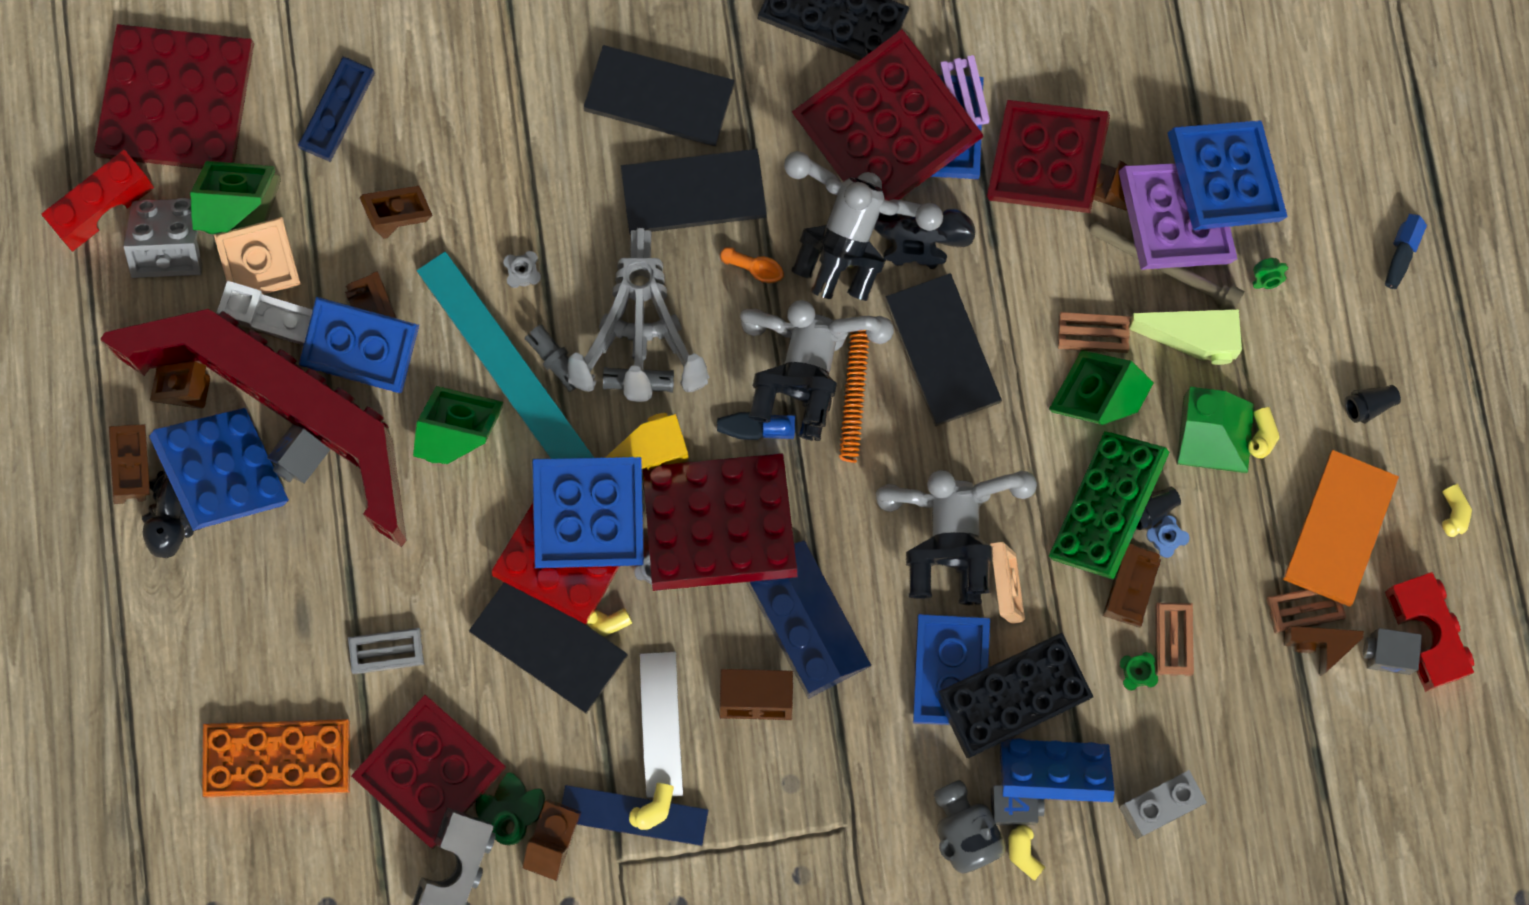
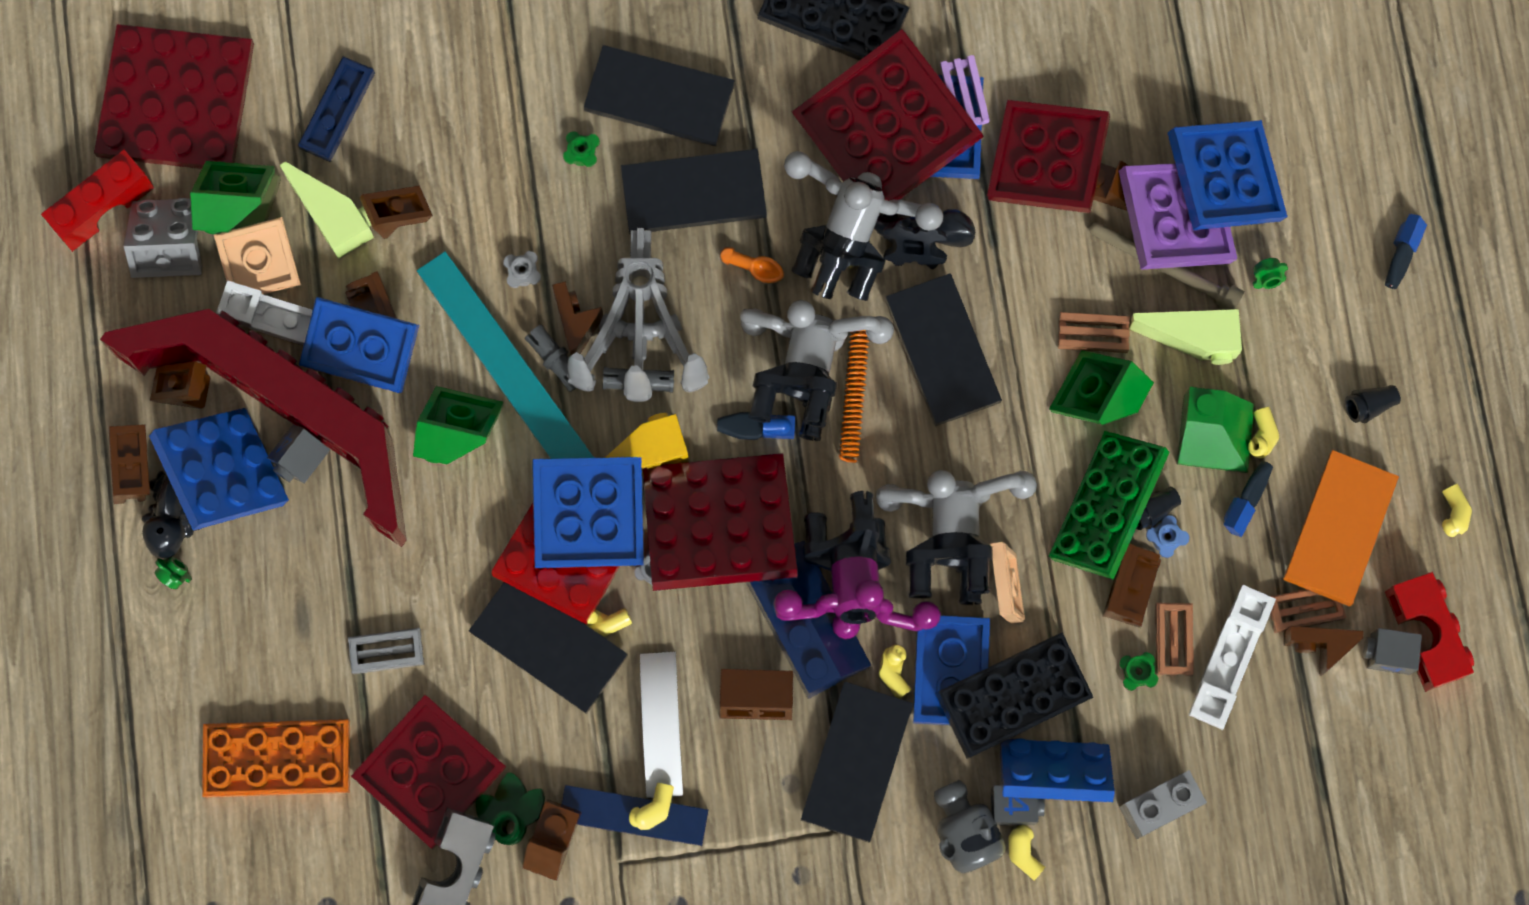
(172, 572): none -> green plate
(333, 212): none -> yellowish green slope
(577, 326): none -> reddish brown slope
(585, 158): none -> green plate
(855, 576): none -> wheel
(857, 762): none -> black tile
(891, 668): none -> light yellow arm
(1231, 656): none -> white slope
(1243, 508): none -> piece

